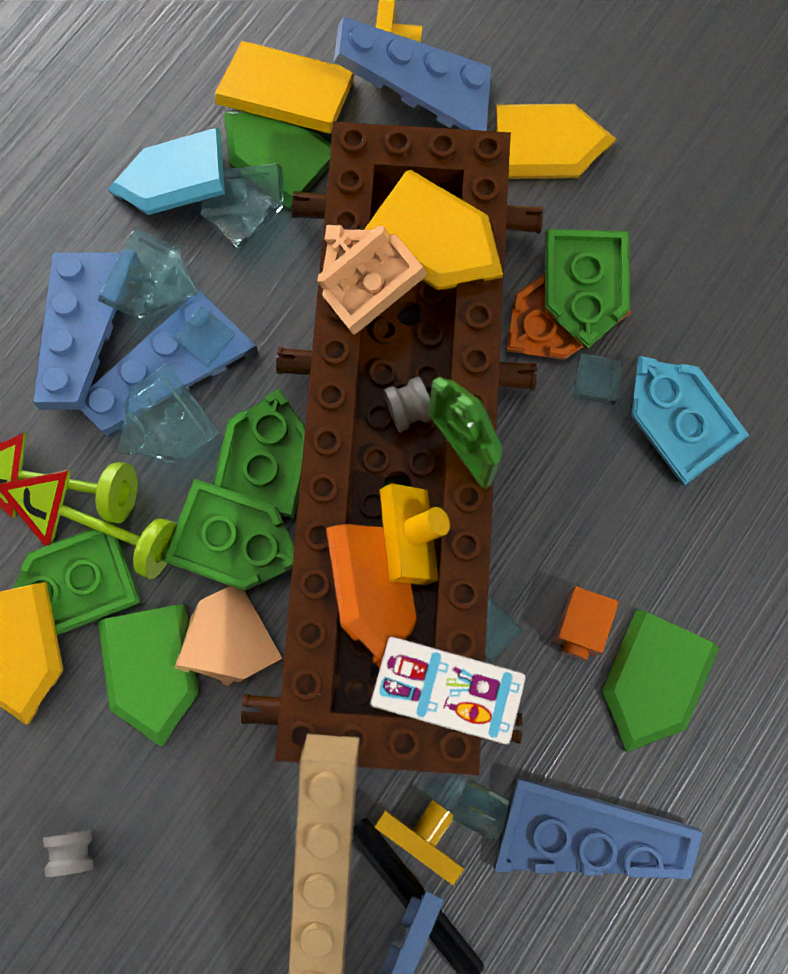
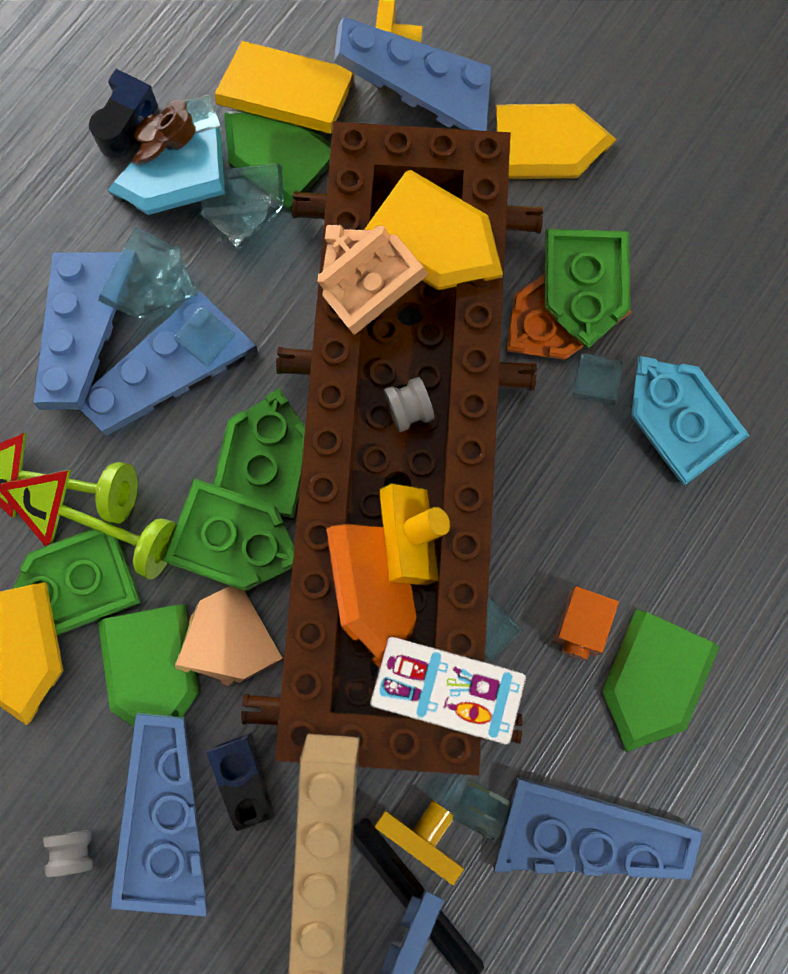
(124, 110): none -> leg
(159, 834): none -> medium blue wing
(161, 130): none -> reddish brown plate
(163, 419): clear light blue slope -> none
(202, 113): none -> clear light blue tile
(241, 781): none -> leg
(466, 428): bright green tile -> none

